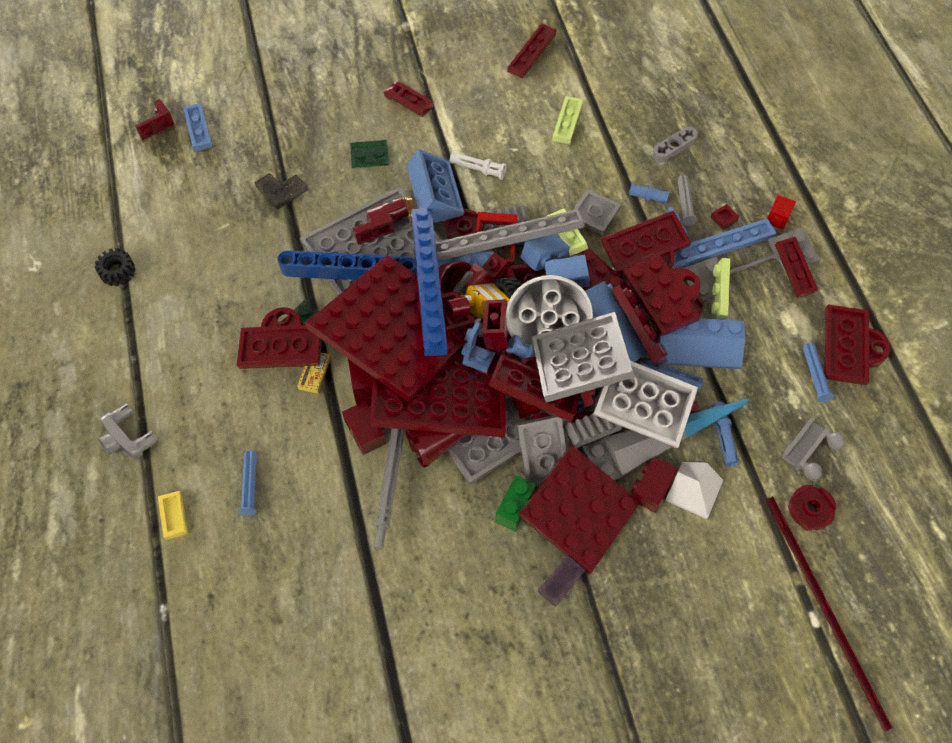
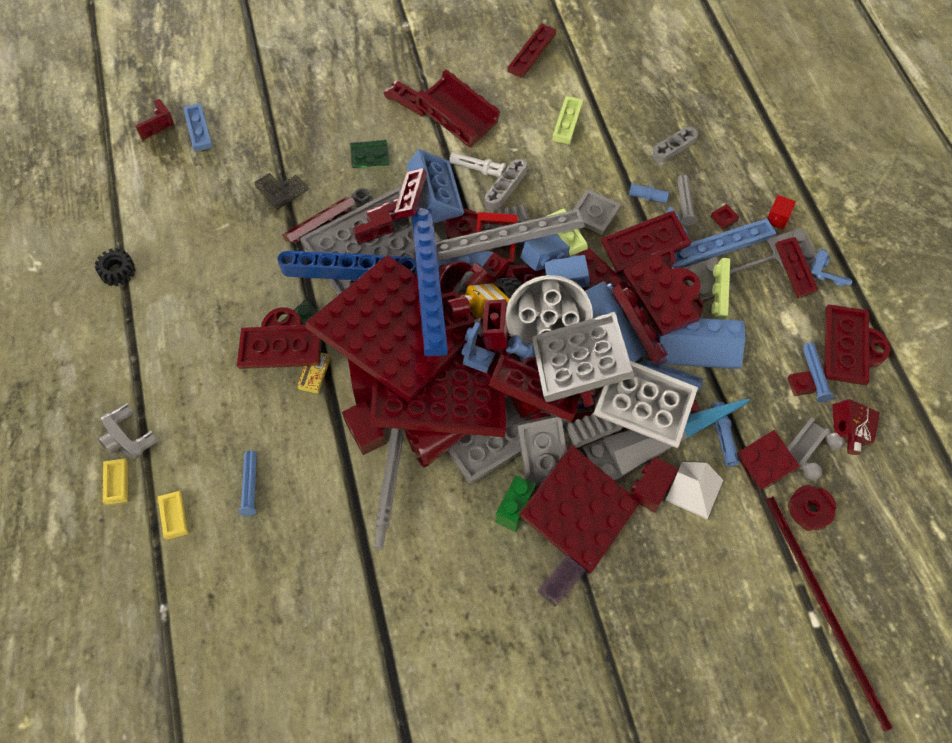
(115, 481): none -> light yellow tile
(326, 215): none -> plate
(361, 193): none -> dark grey plate
(410, 193): none -> dark red plate
(458, 108): none -> dark red panel
(503, 183): none -> light grey beam
(768, 460): none -> dark red plate
(801, 383): none -> dark red plate
(822, 260): none -> medium blue bracket
(855, 424): none -> dark red torso

